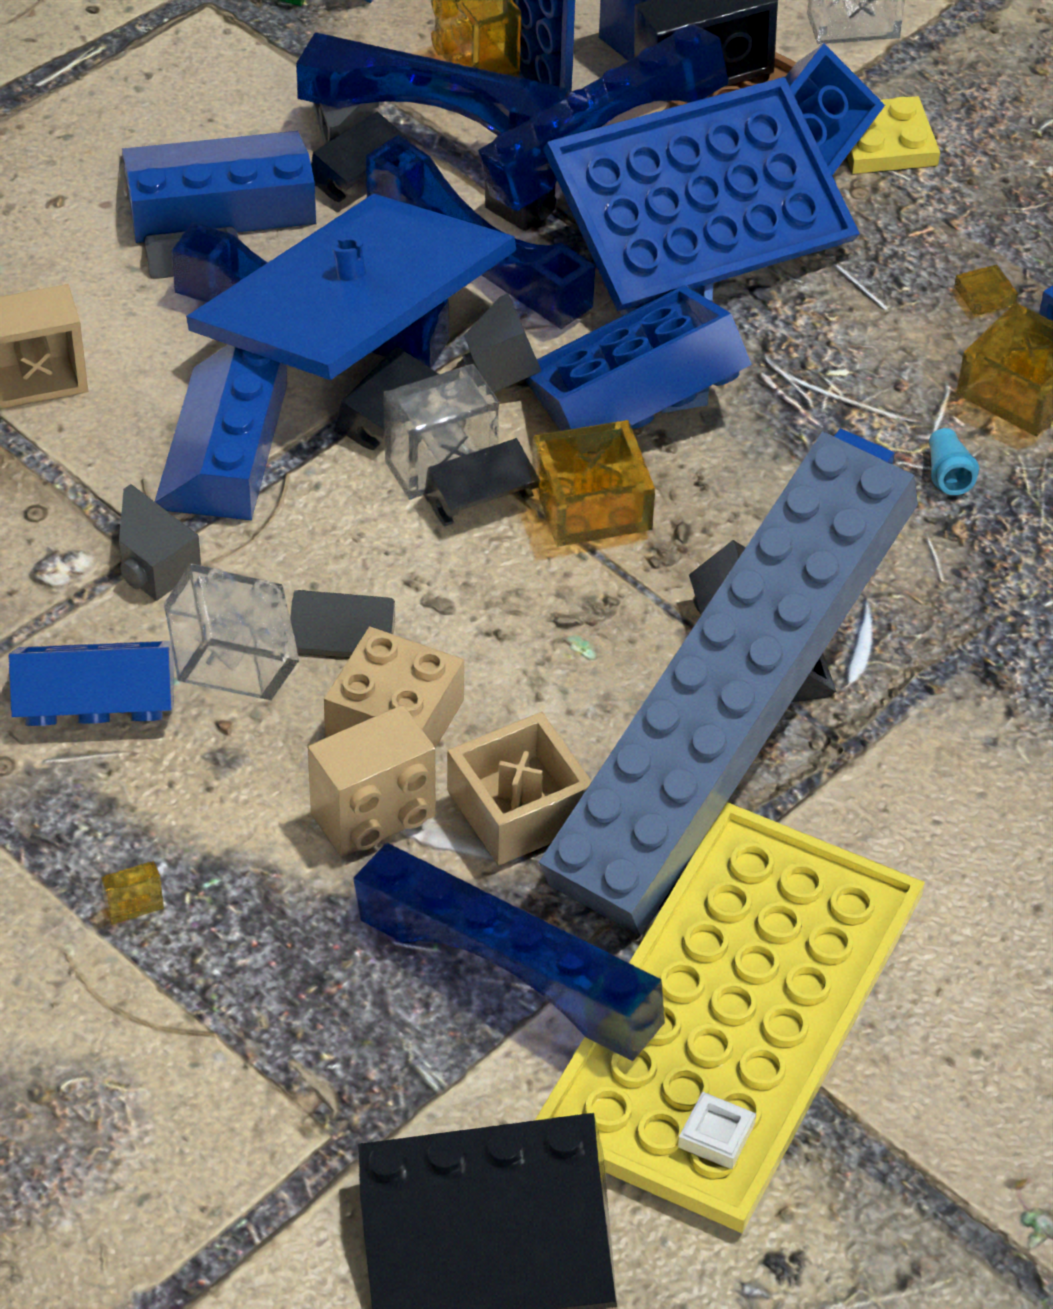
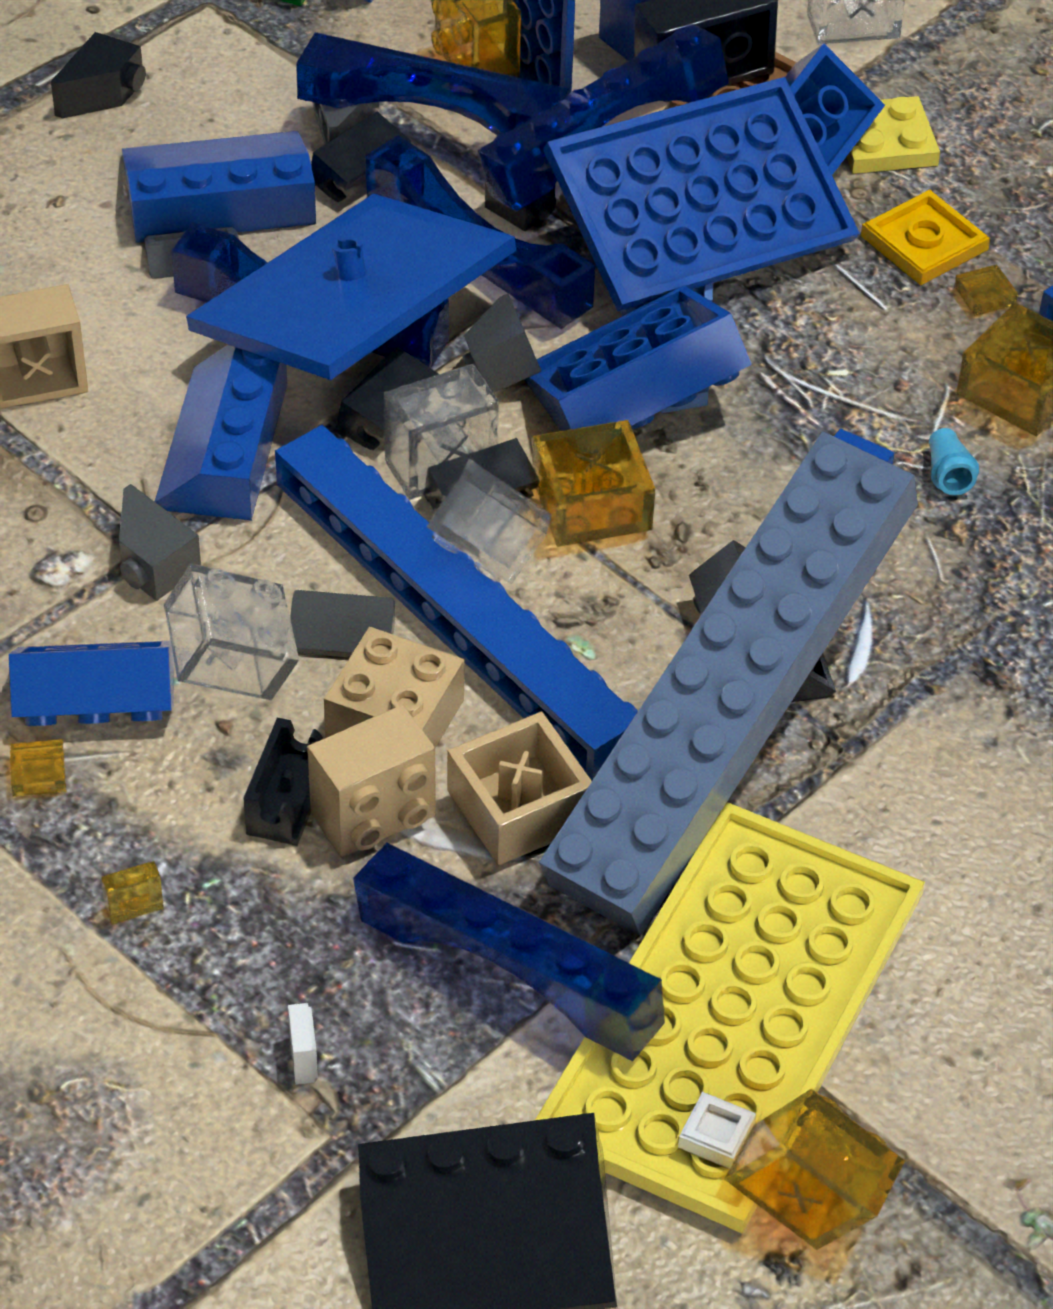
(38, 768): none -> clear yellow tile
(98, 77): none -> black slope
(279, 789): none -> black hinge
(302, 1043): none -> white tile
(452, 596): none -> blue brick
(489, 523): none -> clear brick
(815, 1169): none -> clear yellow brick
(925, 237): none -> yellow tile

